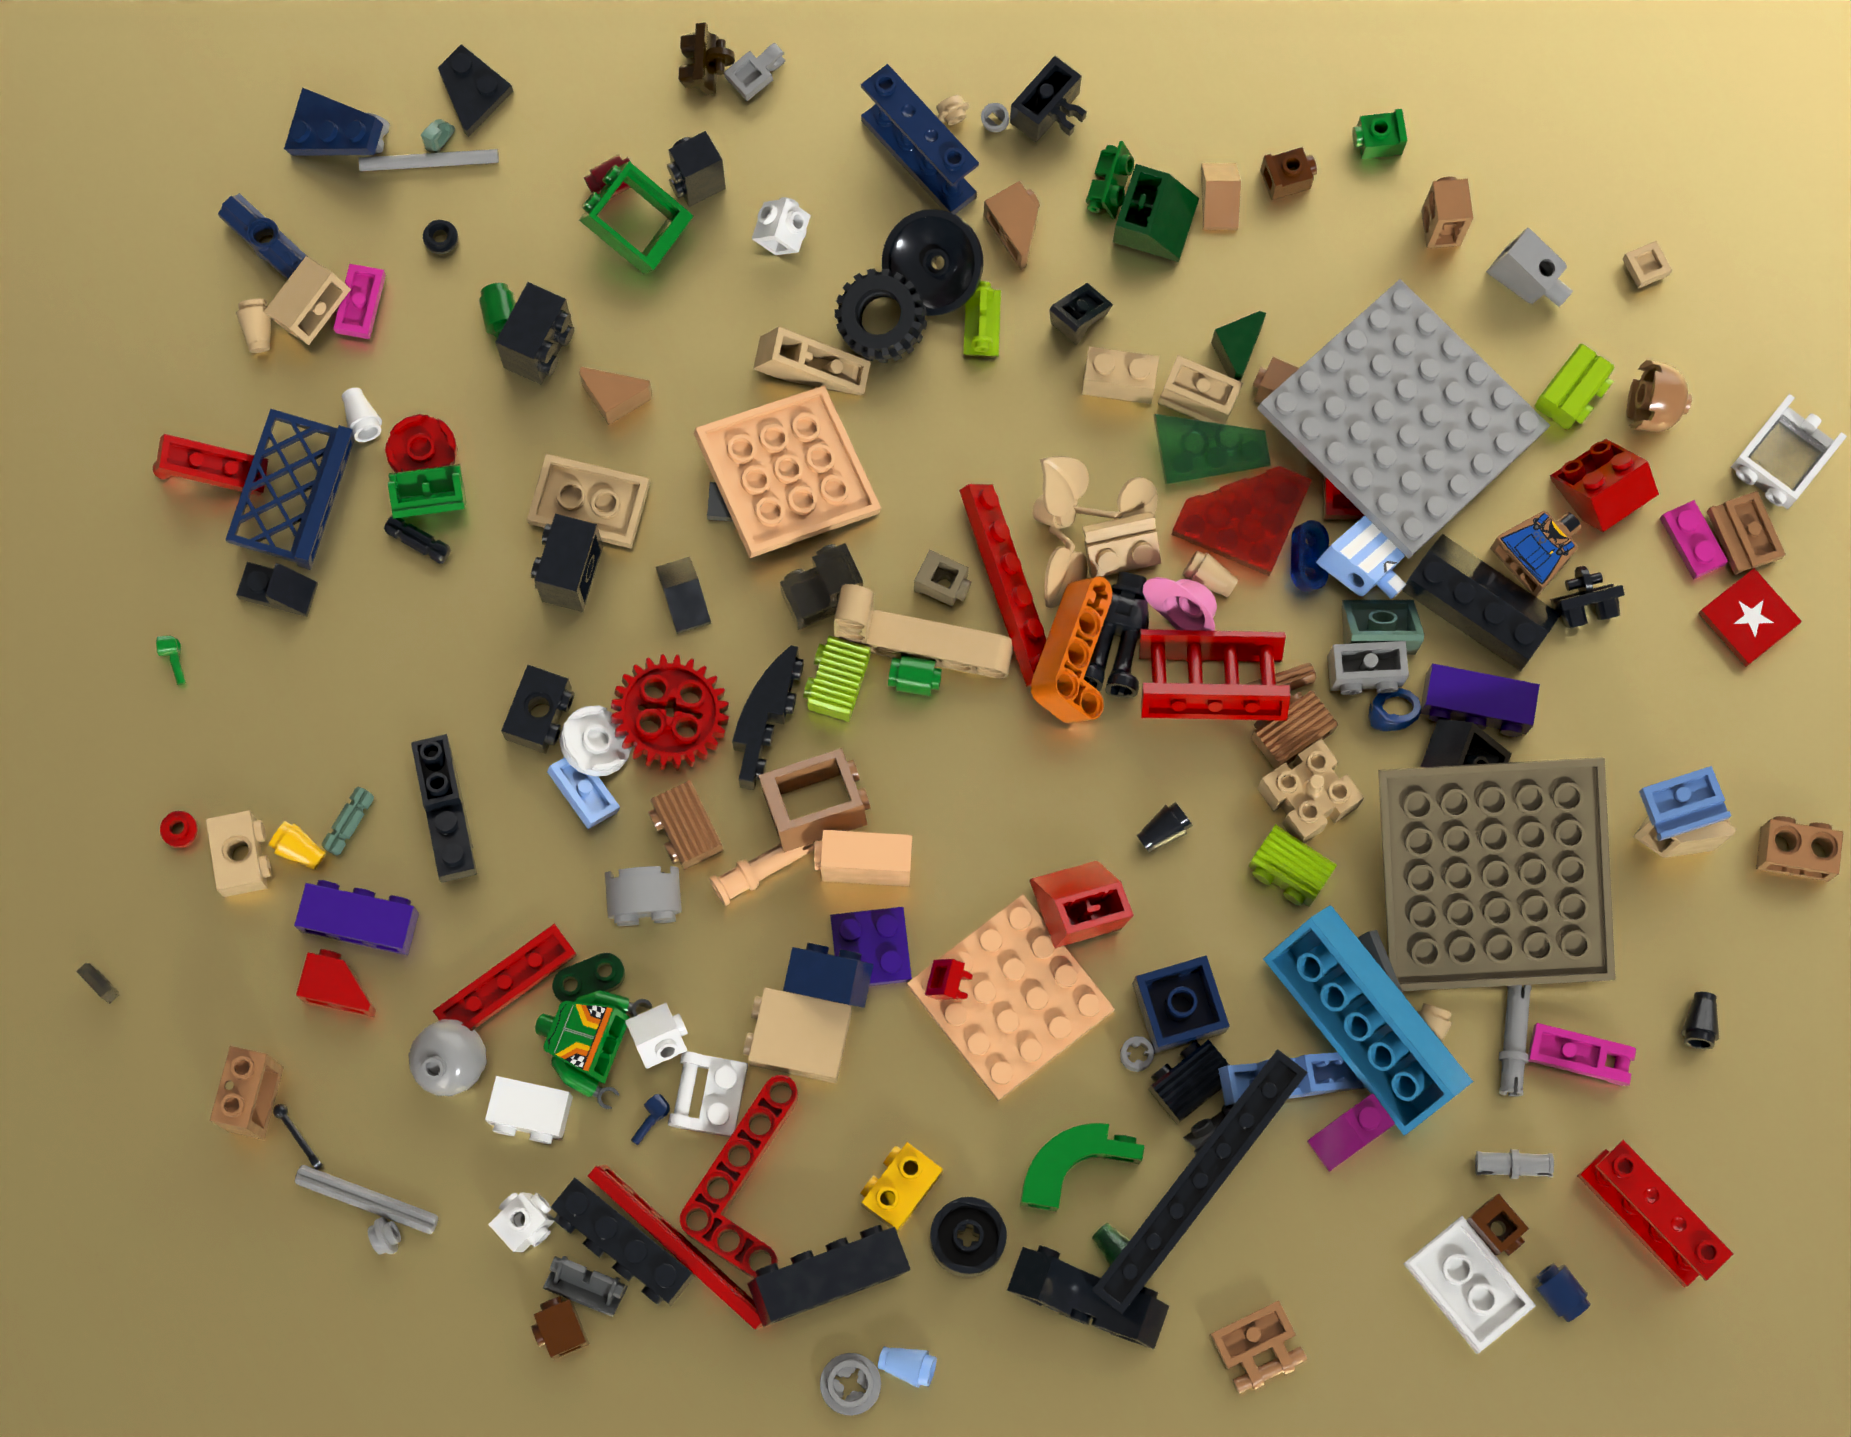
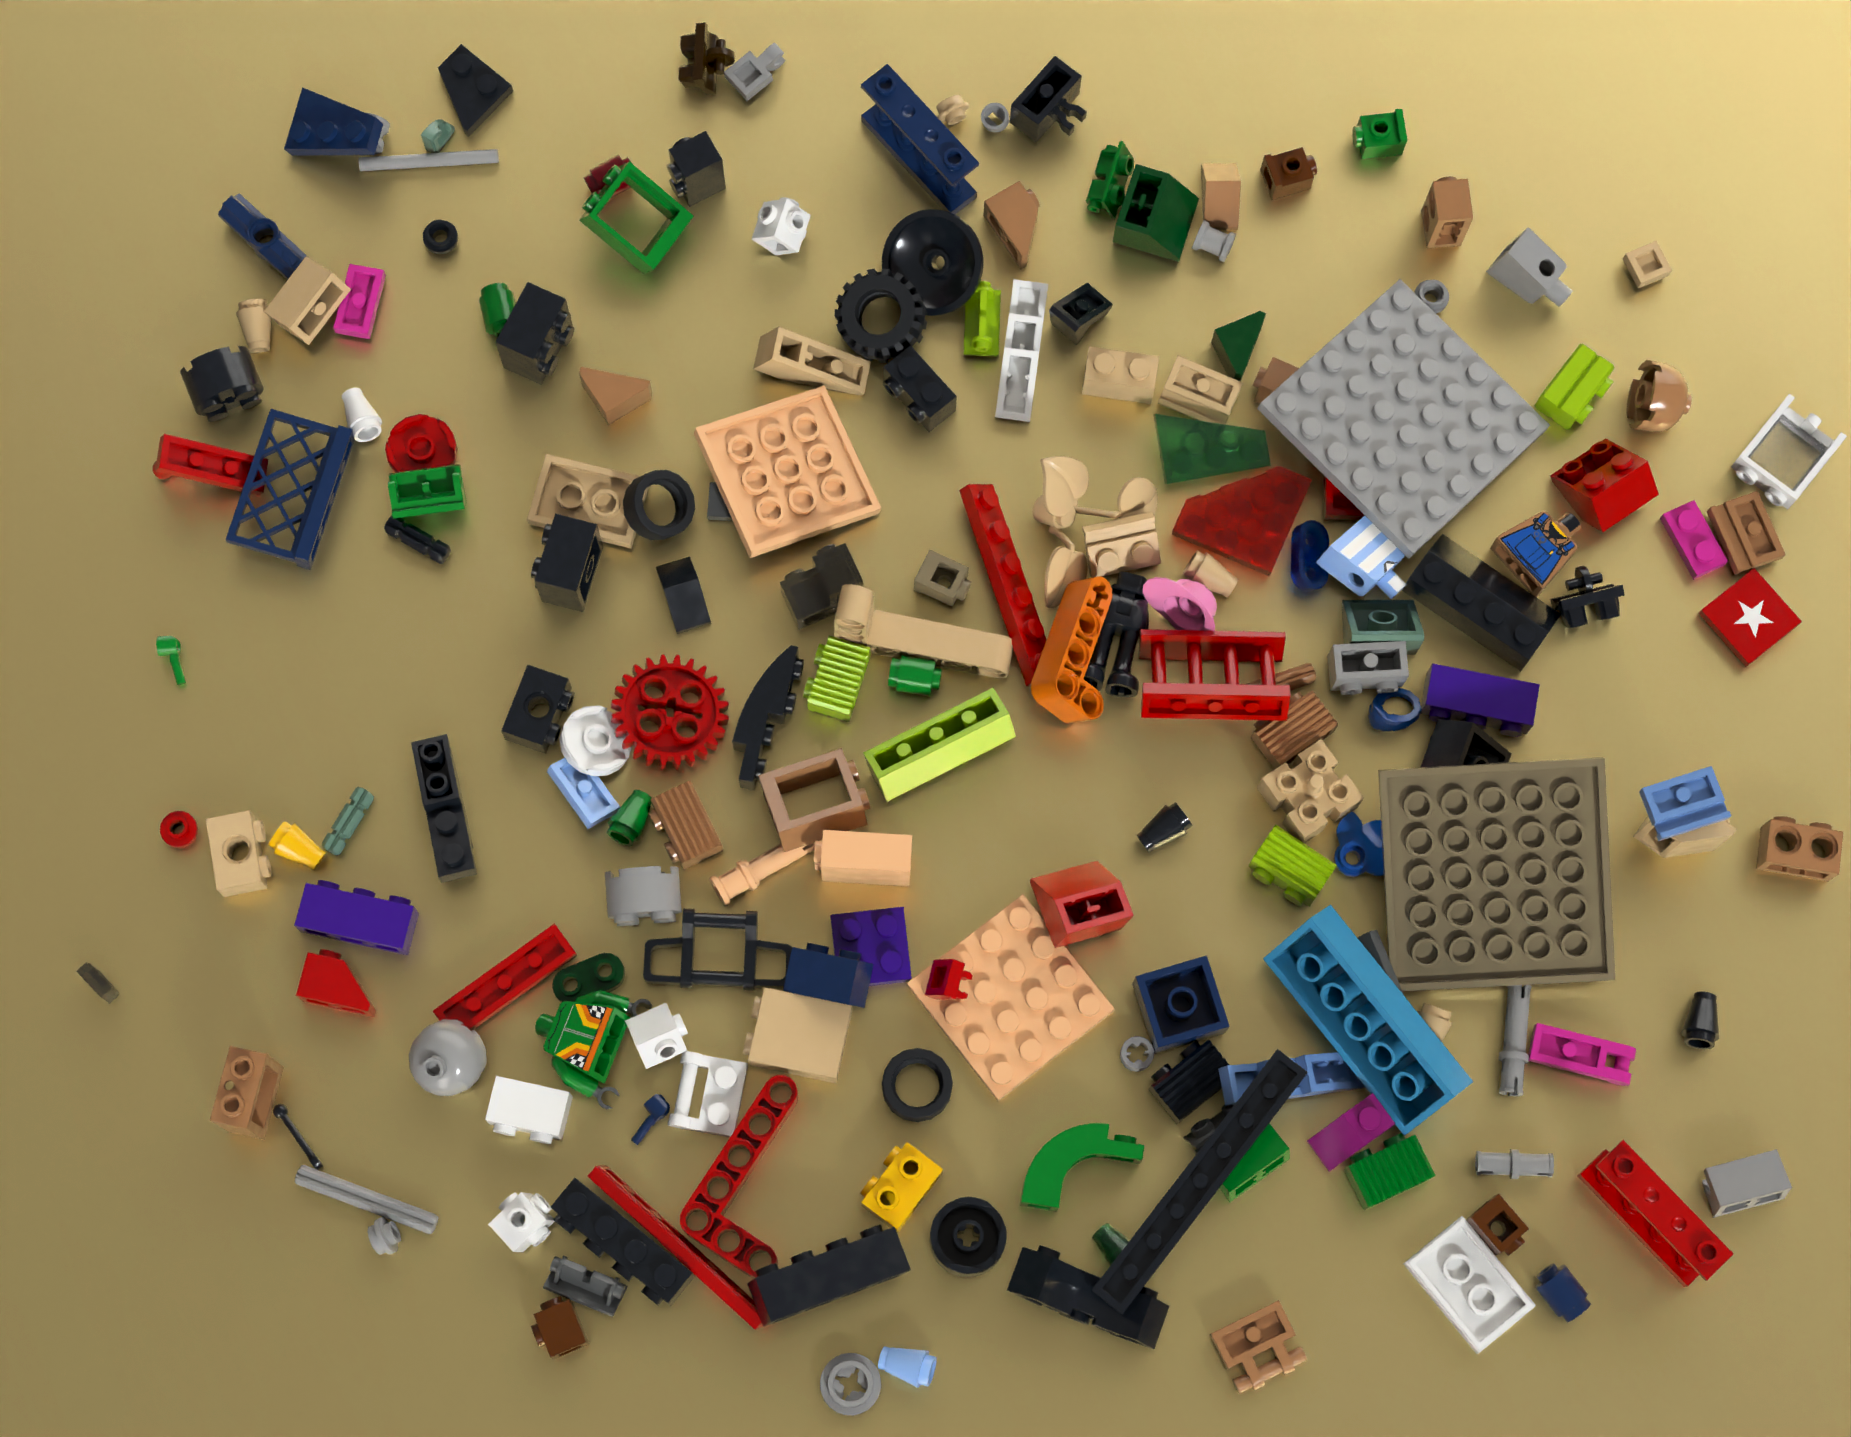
(222, 382): none -> black brick
(277, 588): black slope -> none
(629, 820): none -> green cone
(680, 493): none -> black tyre
(720, 978): none -> black bar
(919, 389): none -> black brick
(927, 1058): none -> black tyre
(940, 744): none -> lime brick
(1021, 350): none -> white slope
(1214, 241): none -> light grey bush
(1260, 1160): none -> green hinge
(1361, 840): none -> blue plate
(1388, 1171): none -> green brick
(1435, 288): none -> light grey plate
(1746, 1183): none -> light grey hinge

